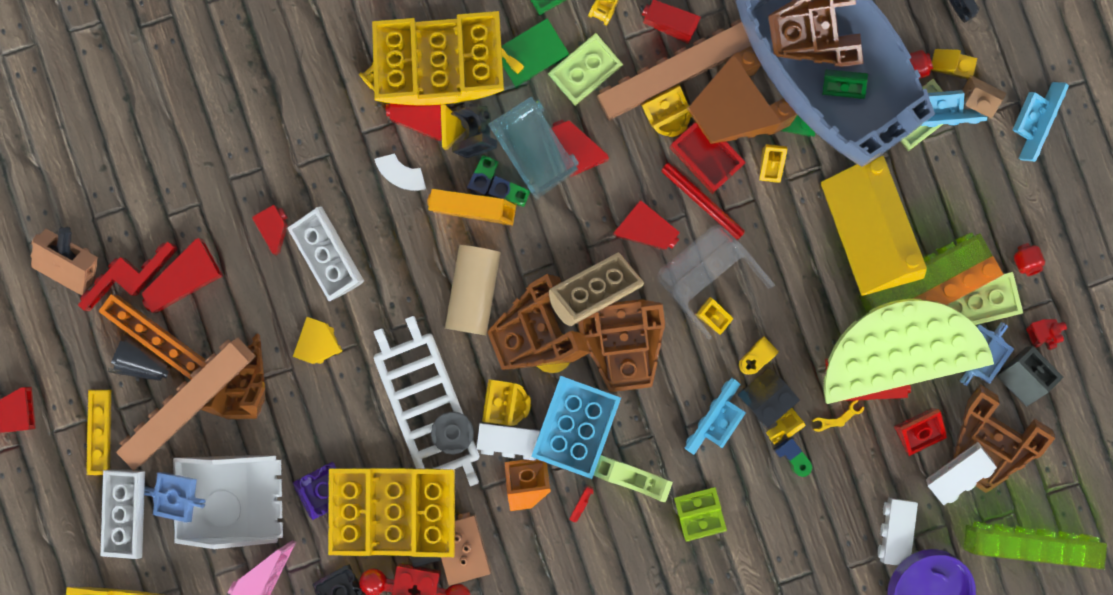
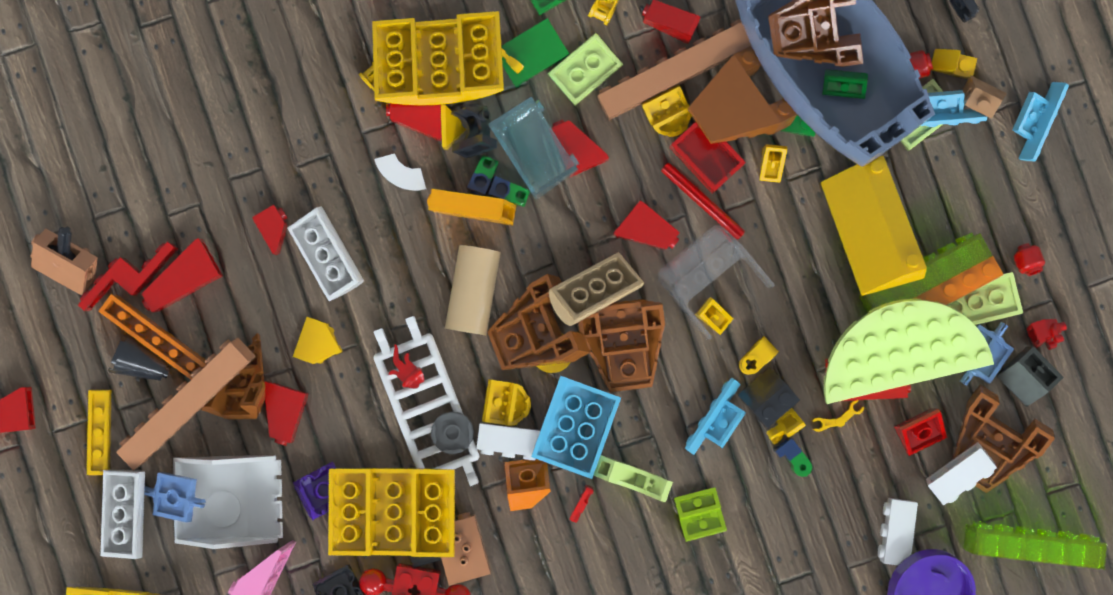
(284, 411): none -> red slope
(408, 373): none -> red piece

